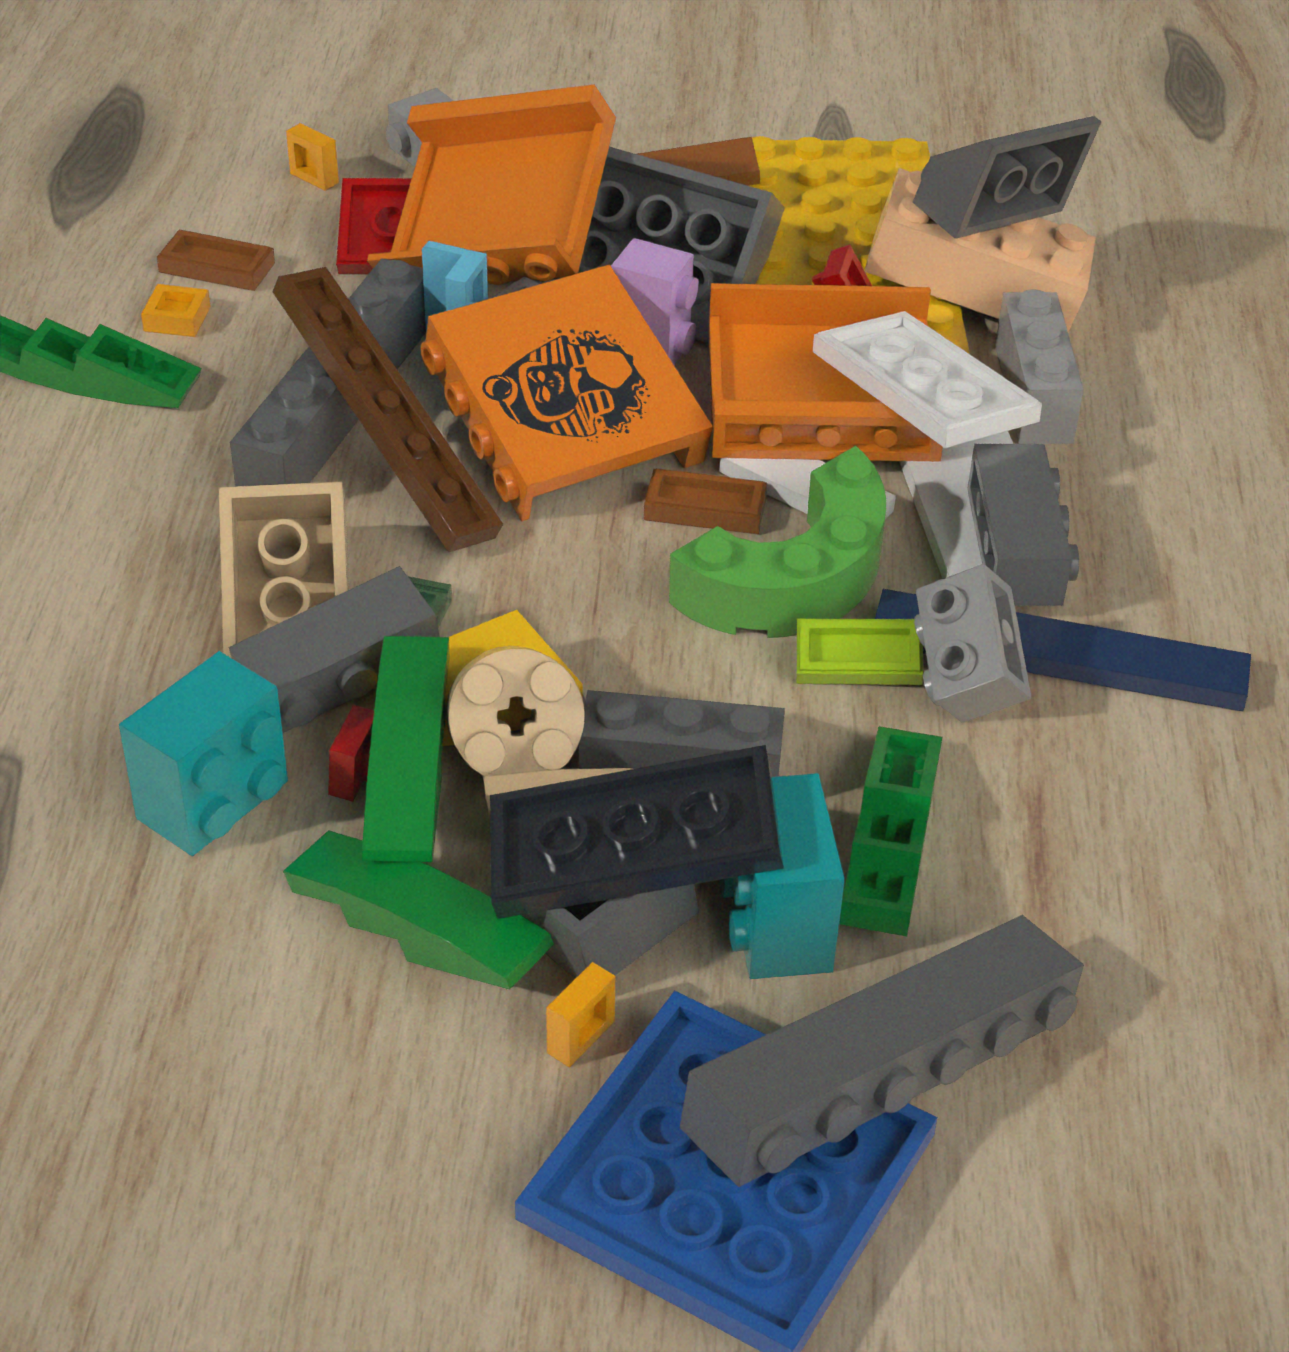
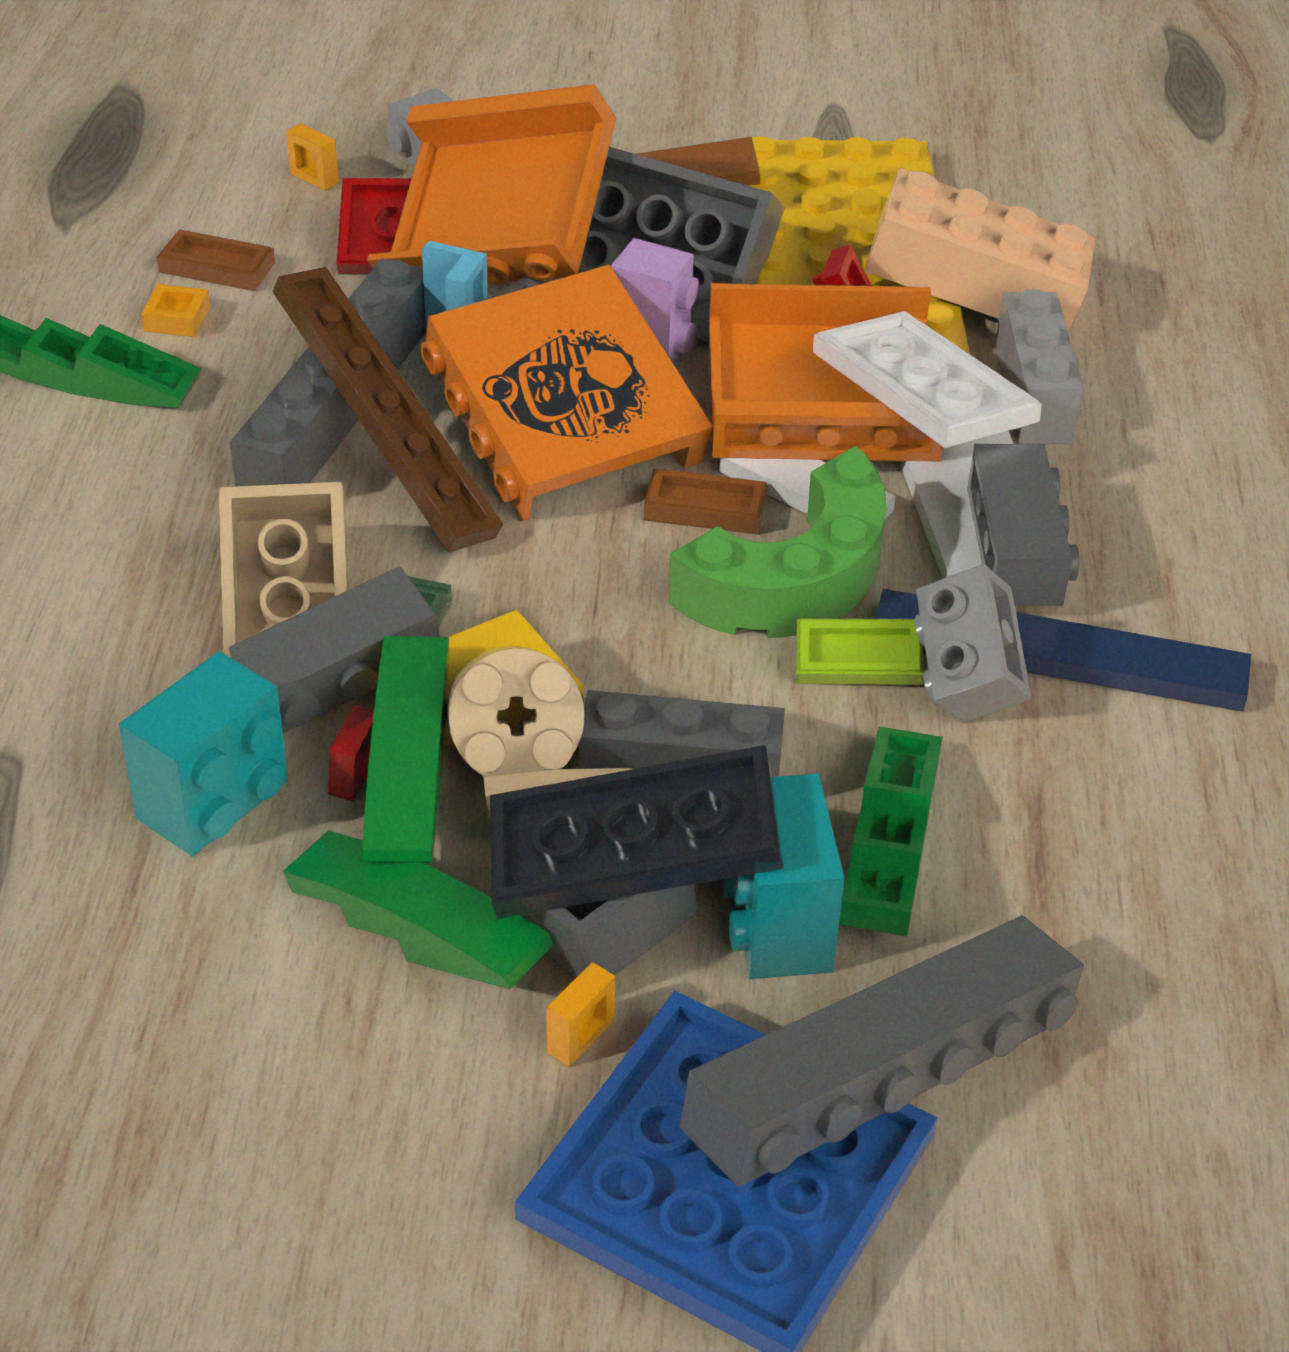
(1005, 178): dark grey slope -> none

